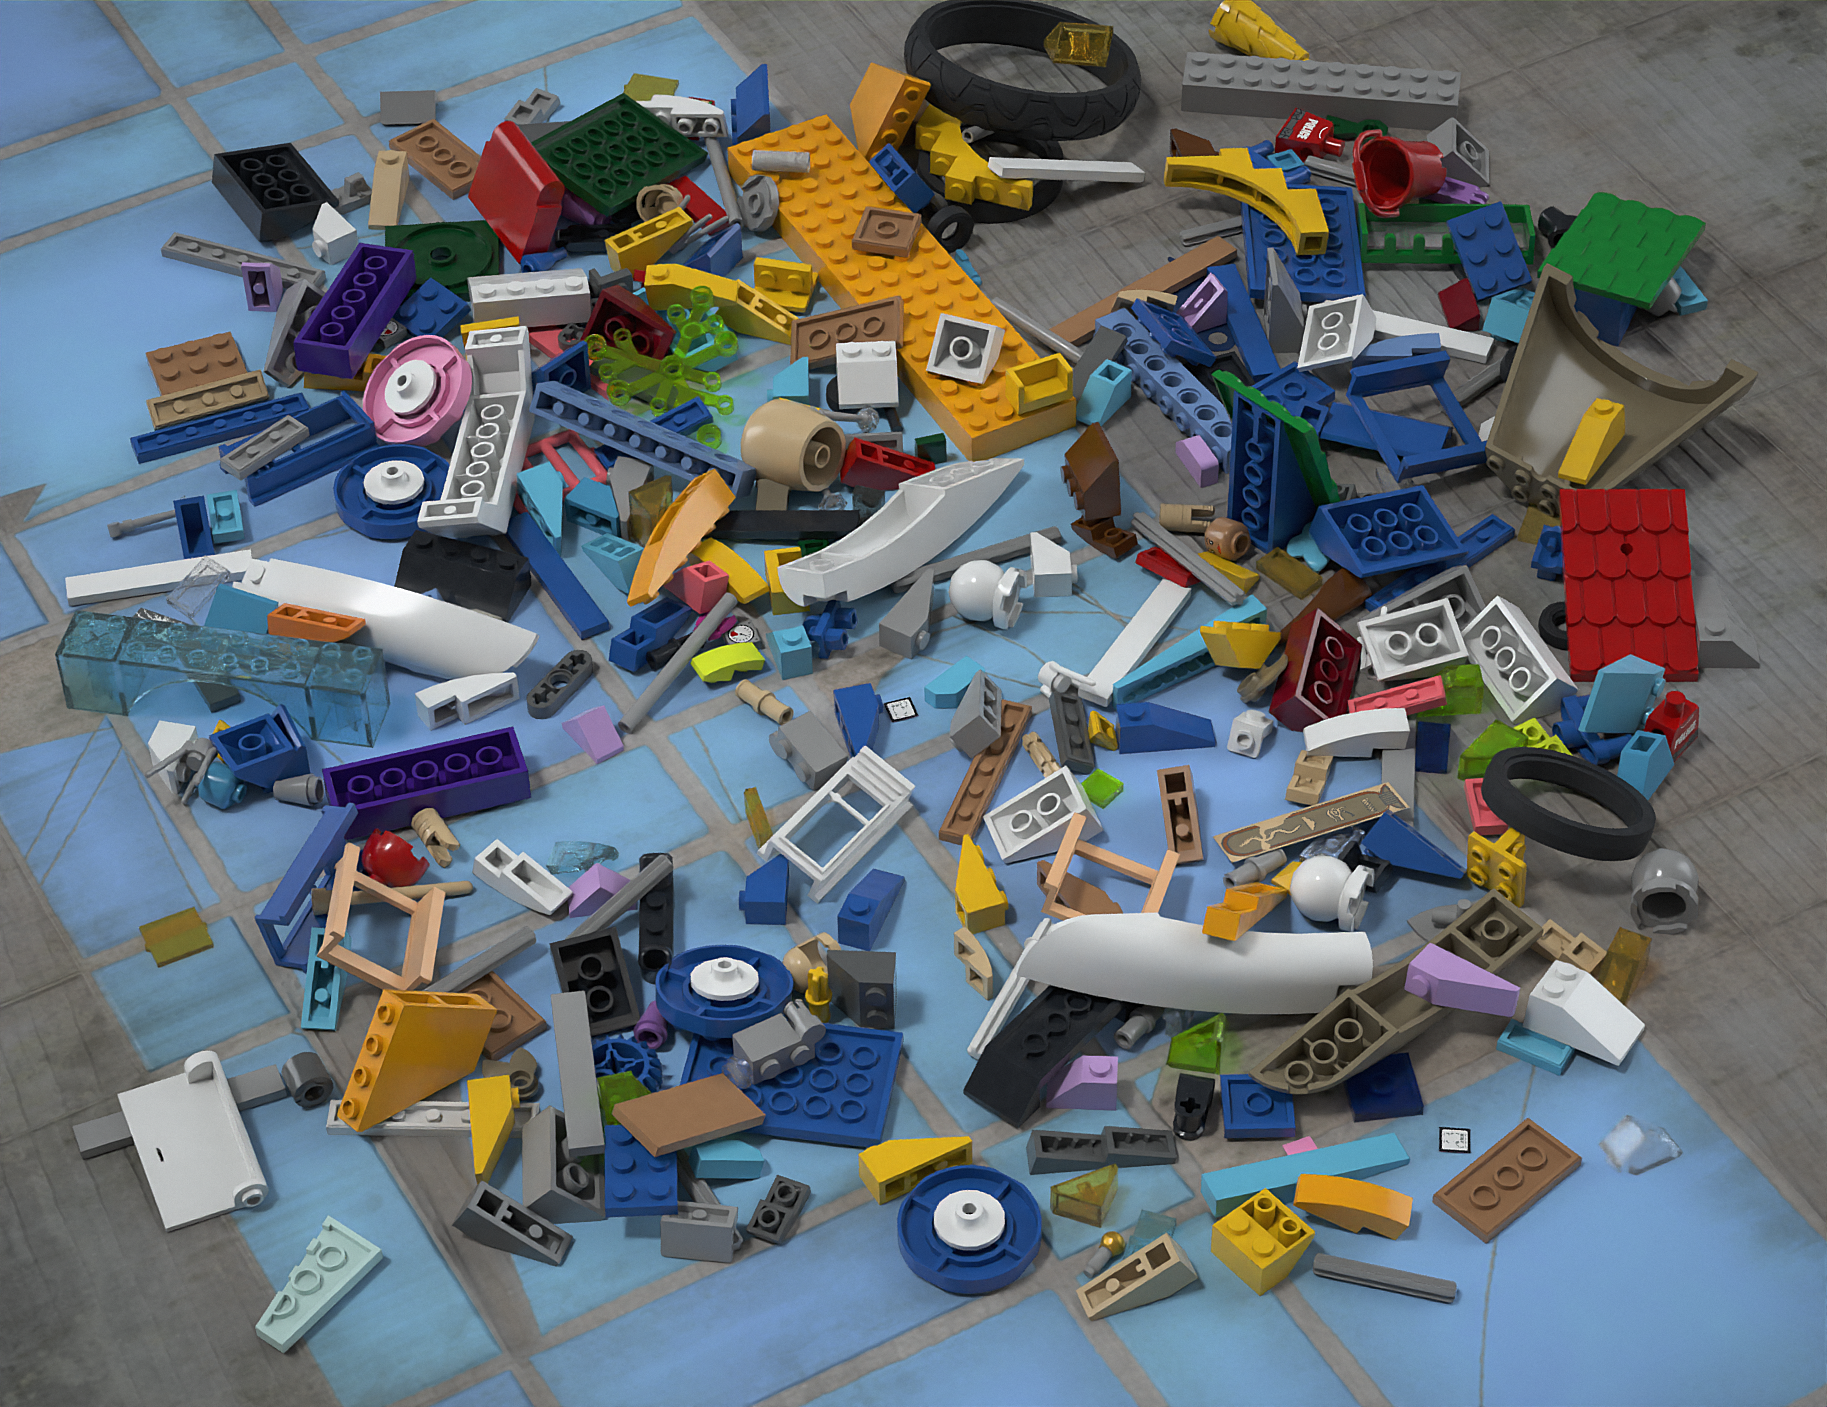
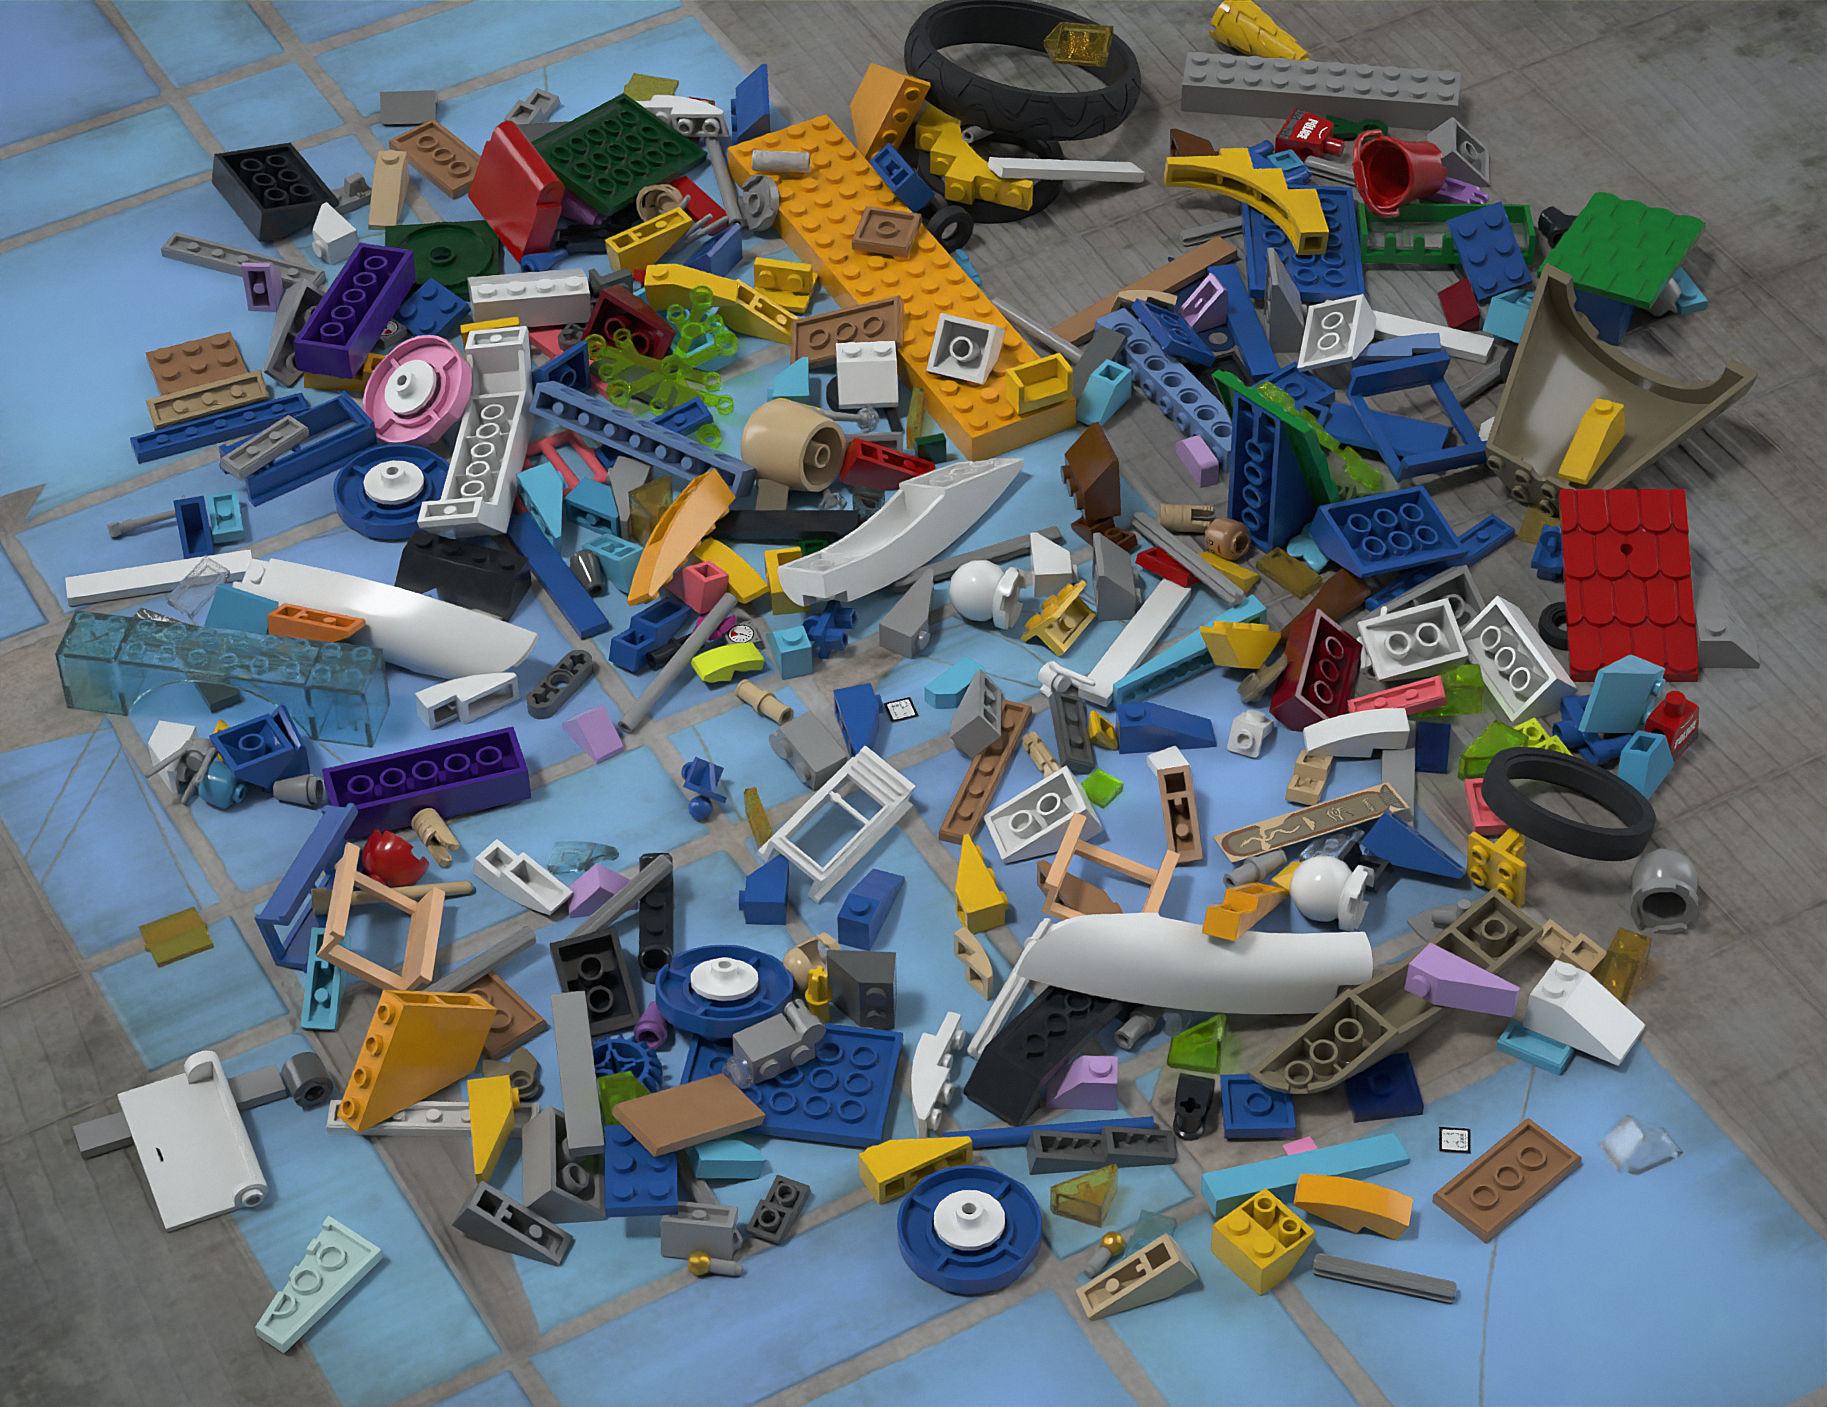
(587, 570): none -> dark grey cone
(701, 1263): none -> piece
(703, 779): none -> blue piece
(915, 417): none -> clear yellow tile
(931, 1074): none -> white slope
(1021, 1134): none -> blue piece
(1061, 619): none -> yellow bracket
(1113, 581): none -> light grey slope
(1166, 759): none -> white tile
(1354, 466): none -> clear neon green plant

